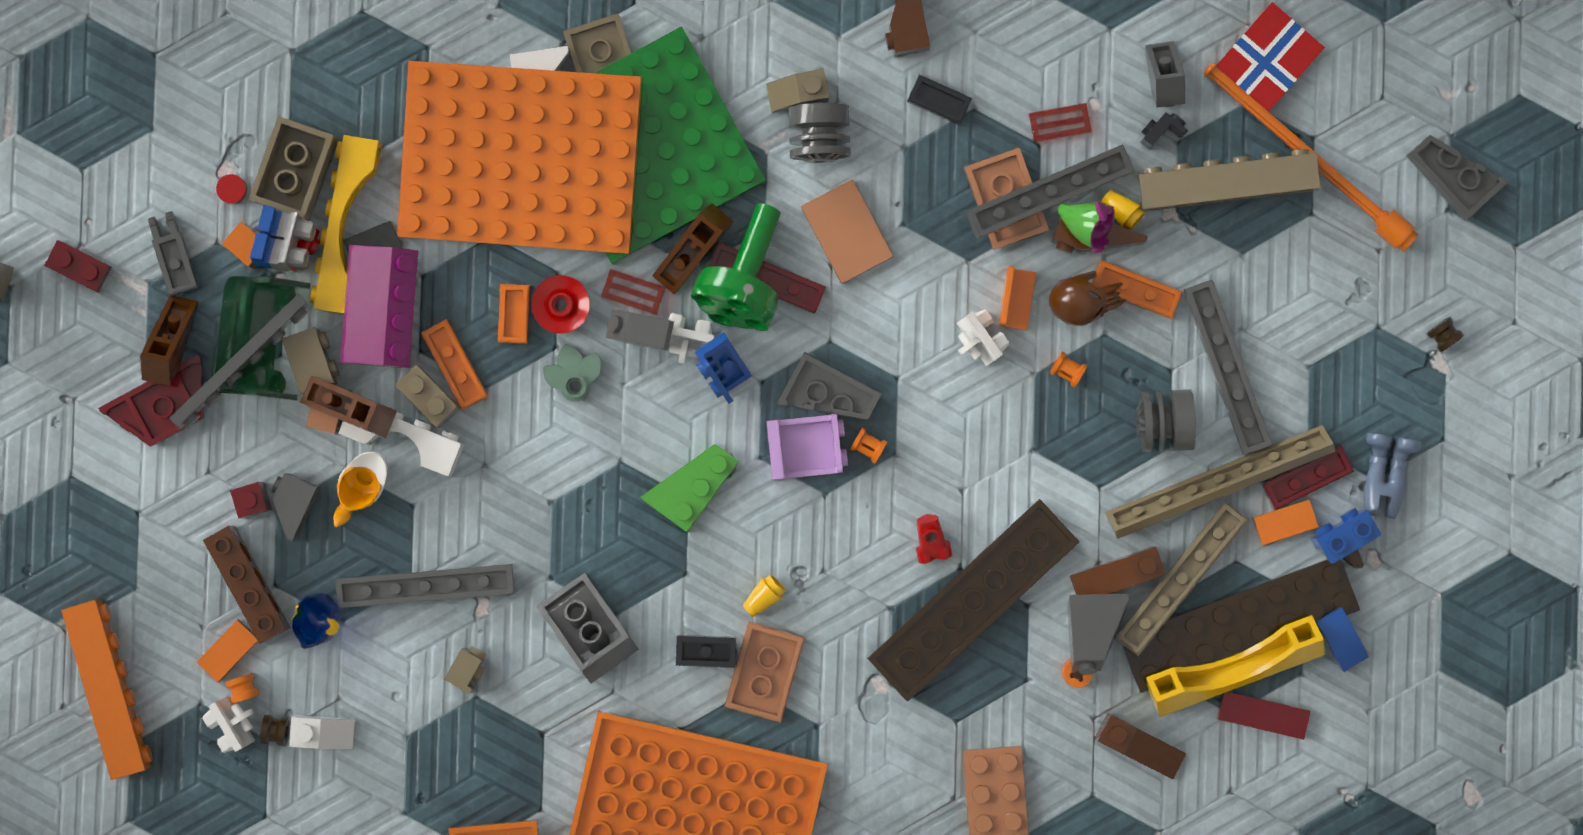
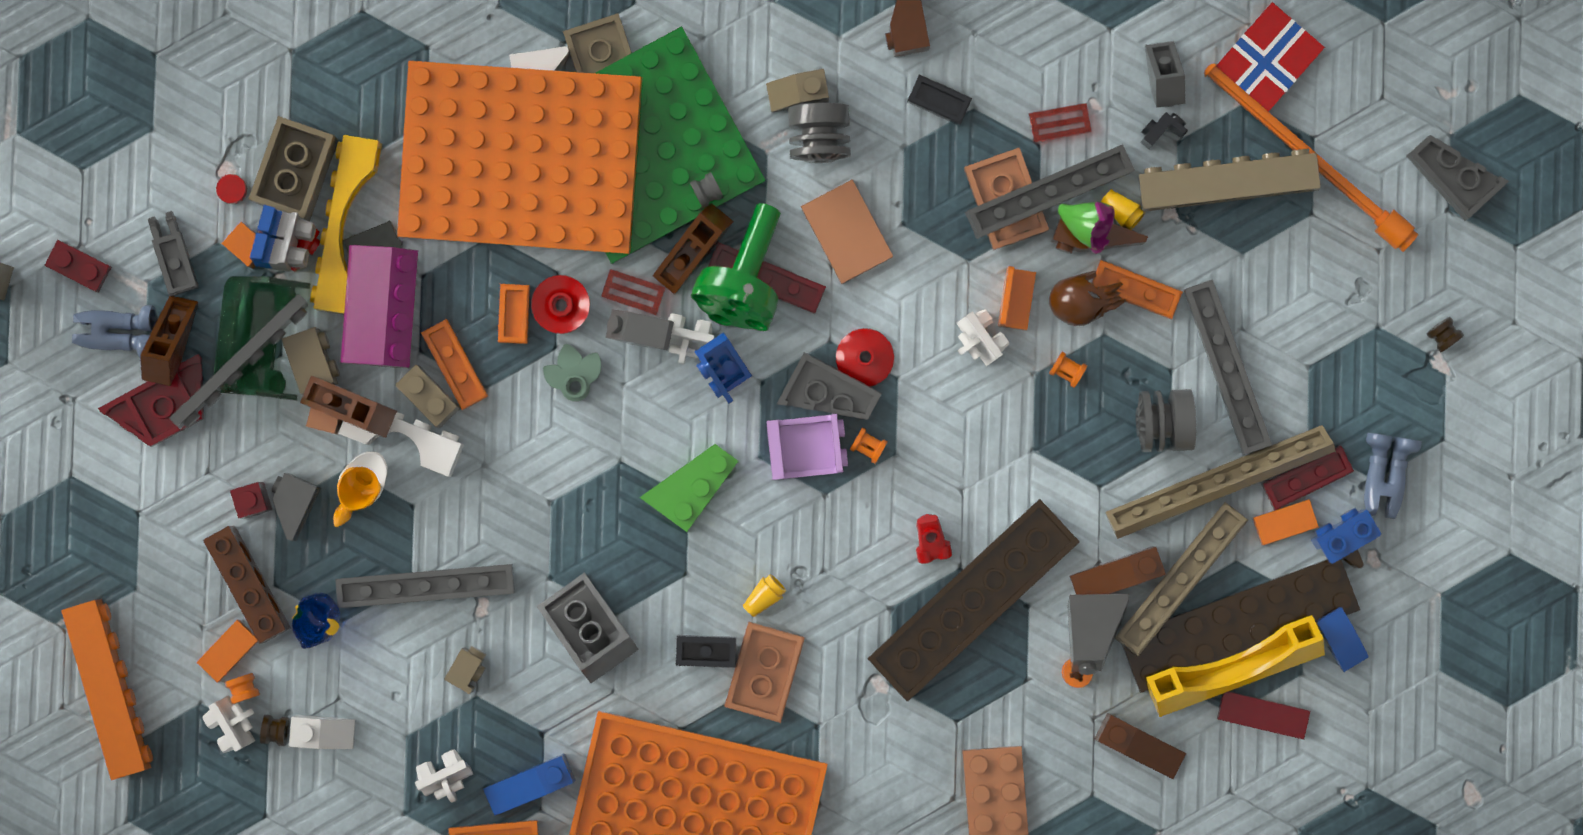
(103, 320): none -> sand blue piece
(445, 781): none -> white hips
(529, 784): none -> blue slope
(706, 190): none -> dark grey wheel
(865, 341): none -> red dish

